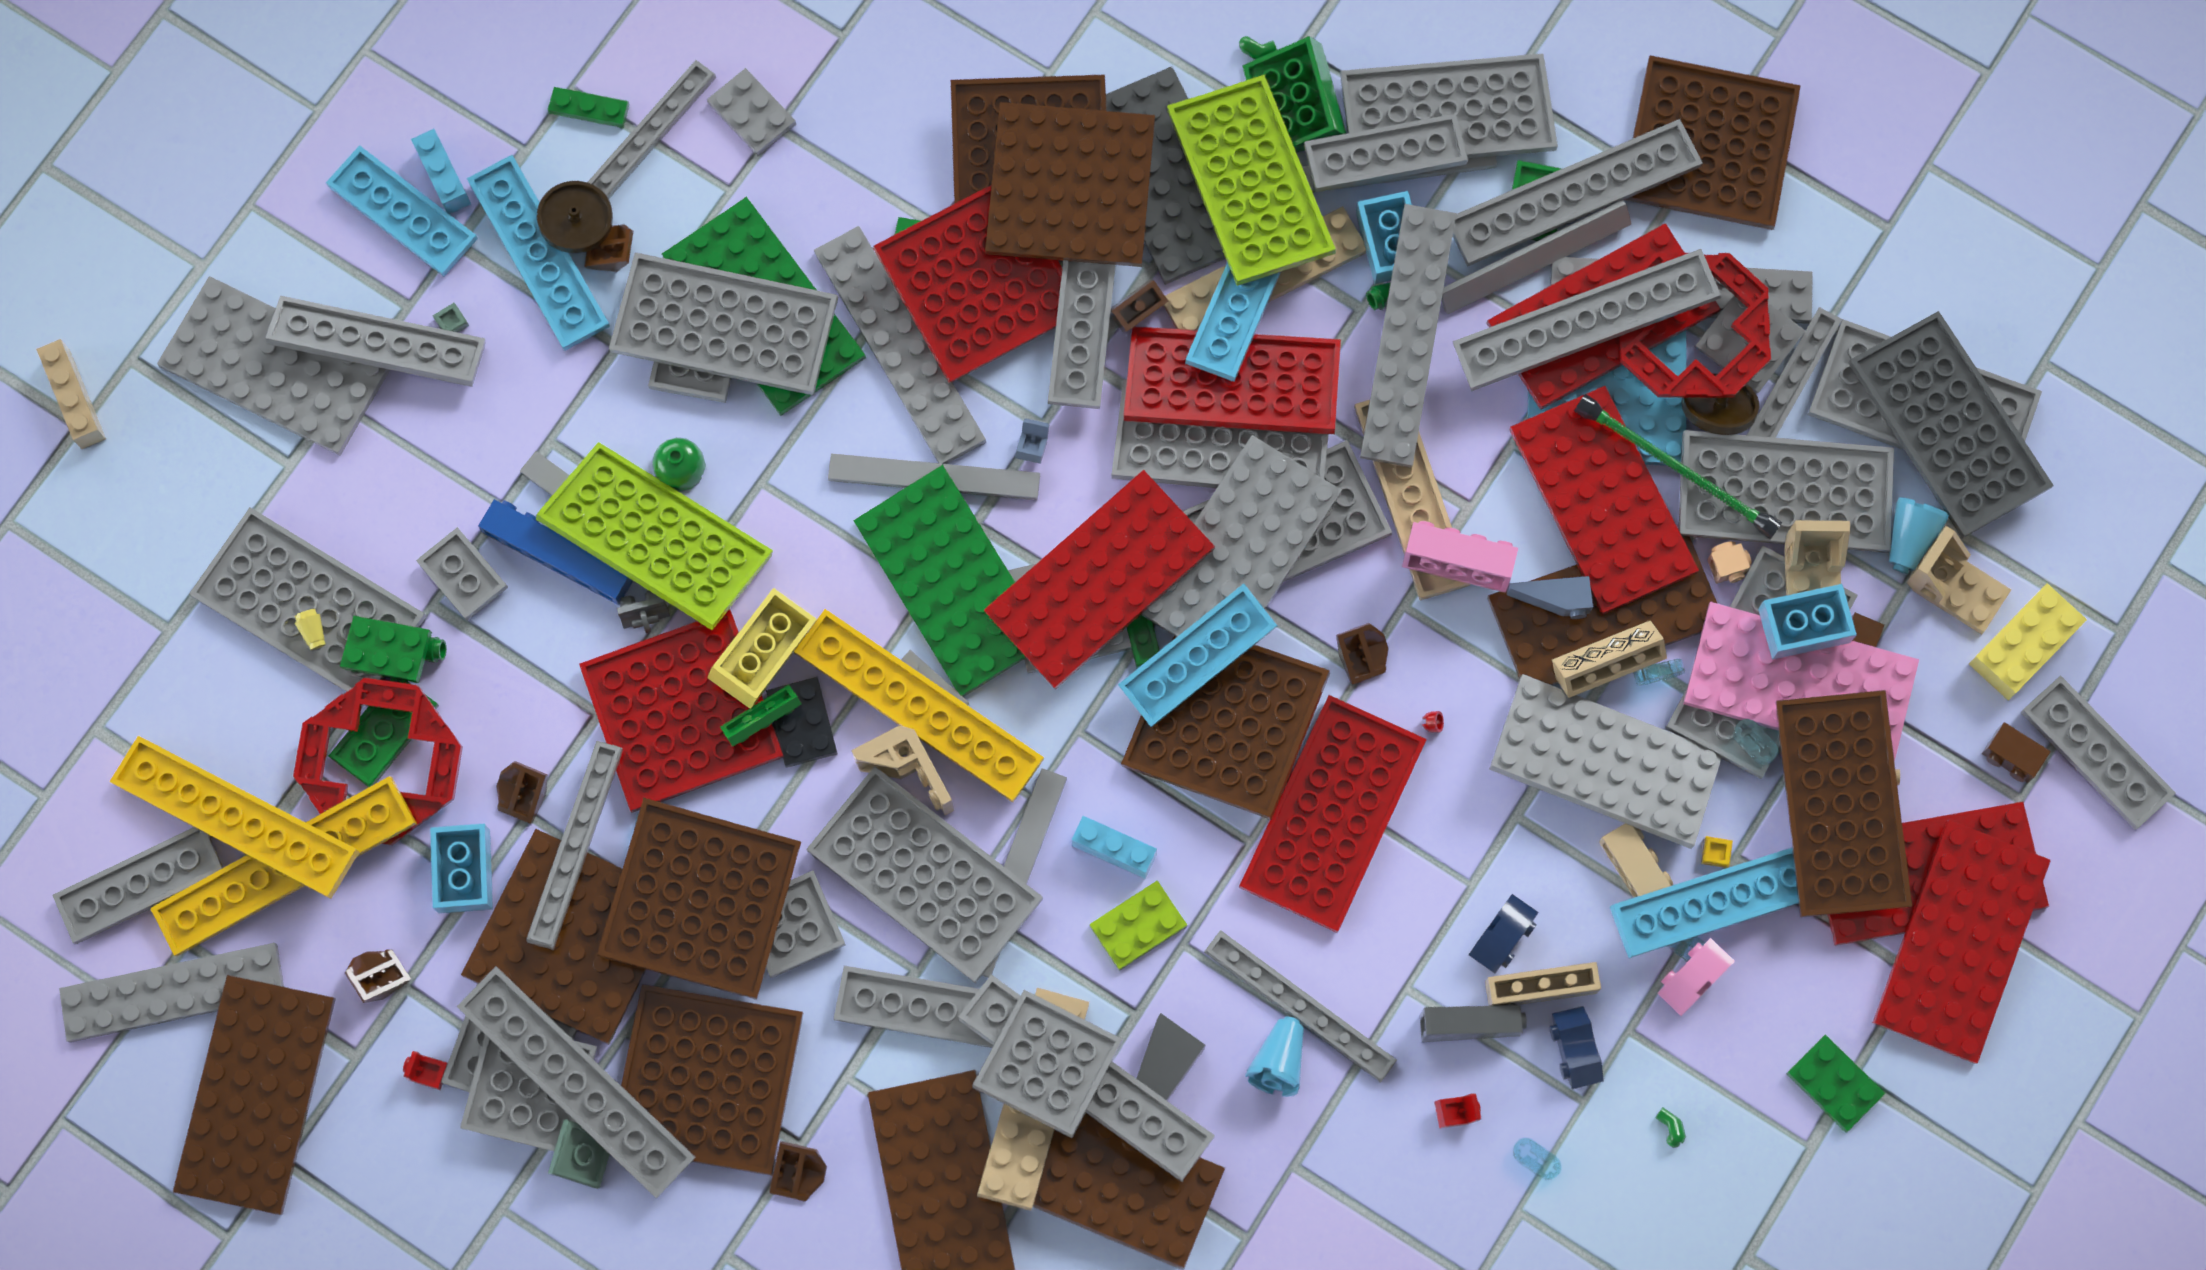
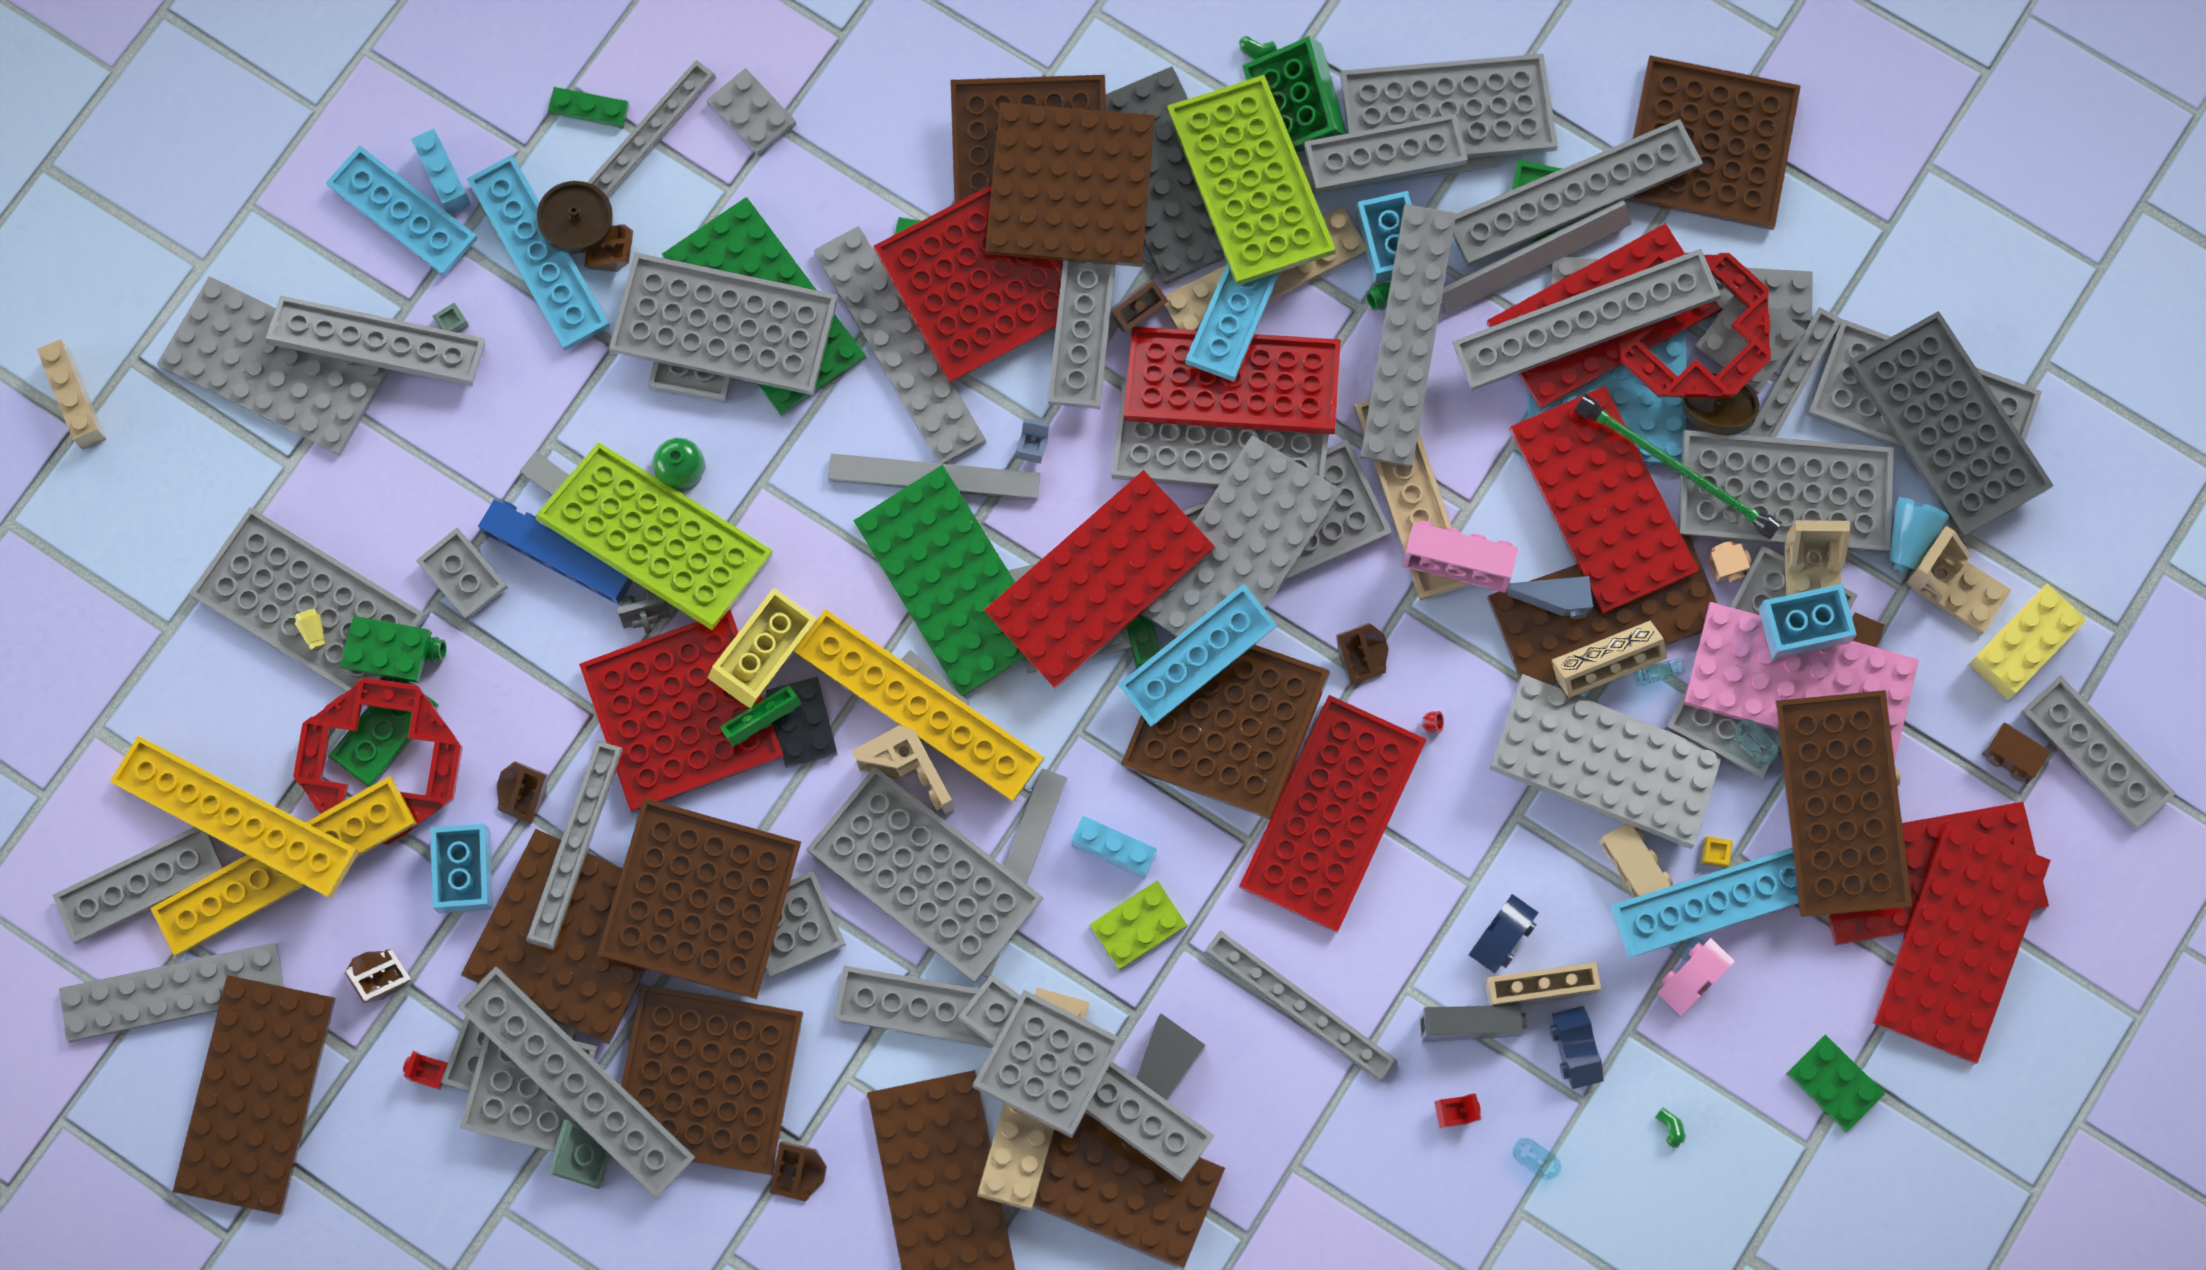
(1279, 1059): medium azure cone -> none

